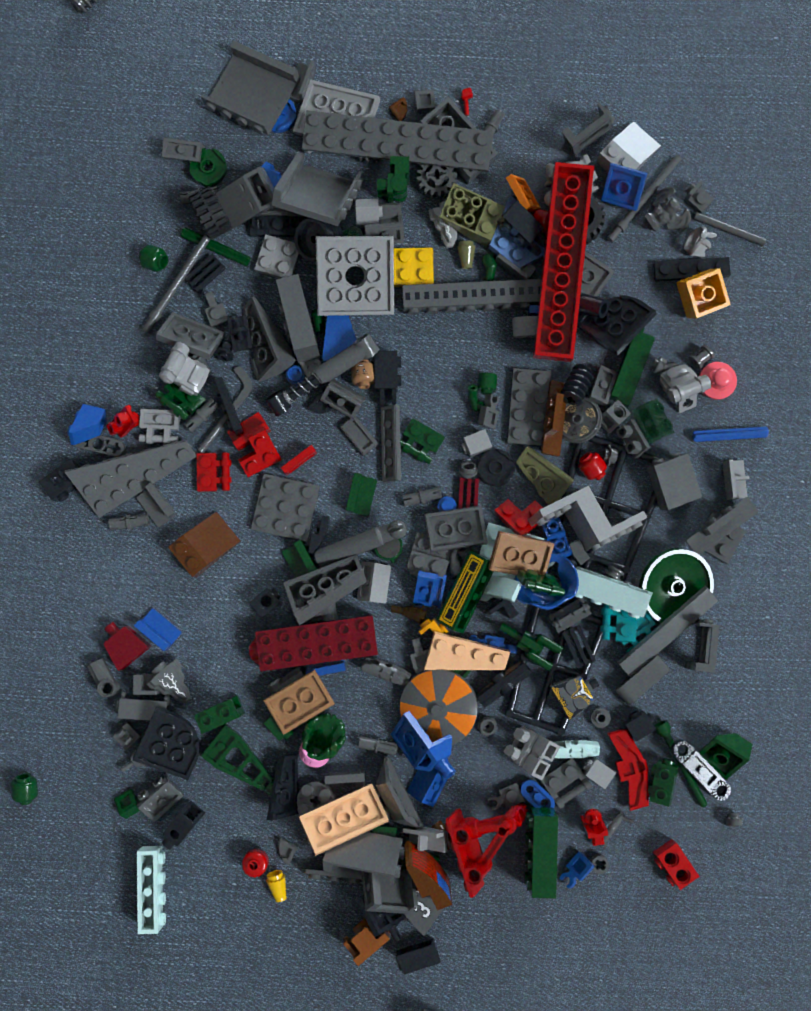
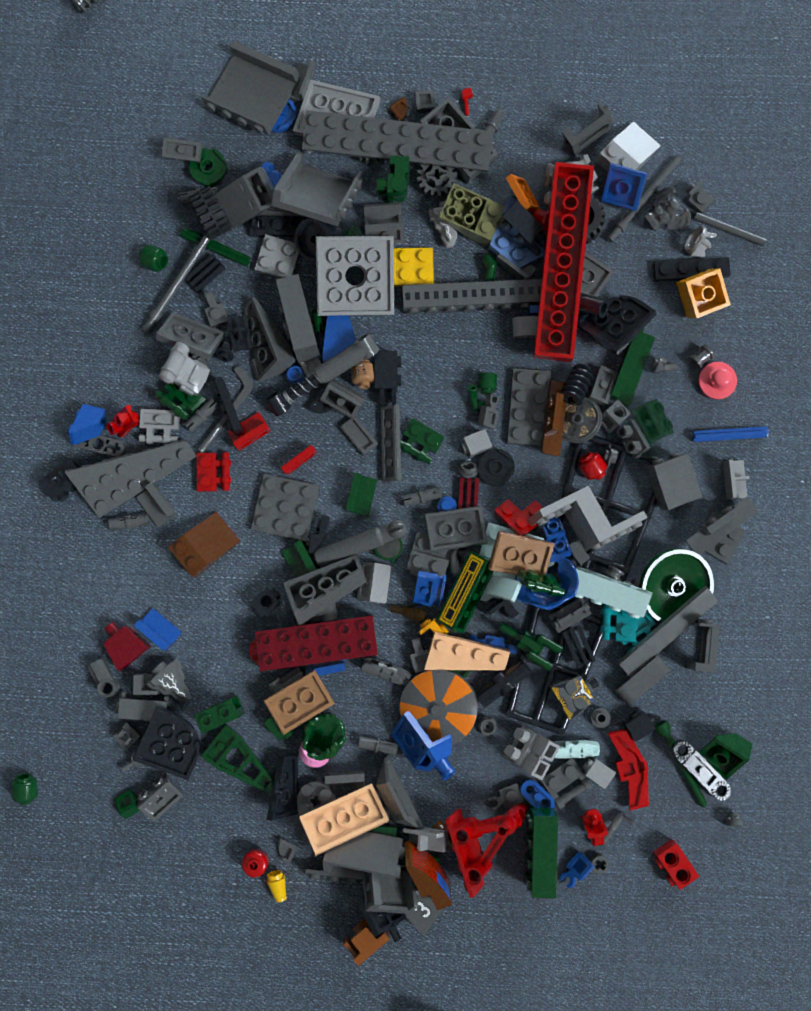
(150, 889): light aqua brick -> none
(182, 825): black torso -> none
(264, 454): red plate -> none
(368, 211): light grey brick -> none
(418, 956): black panel -> none
(426, 786): blue panel -> none
(466, 253): olive cone -> none
(544, 475): olive wing -> none
(664, 782): dark green brick -> none
(683, 383): light grey piece -> none

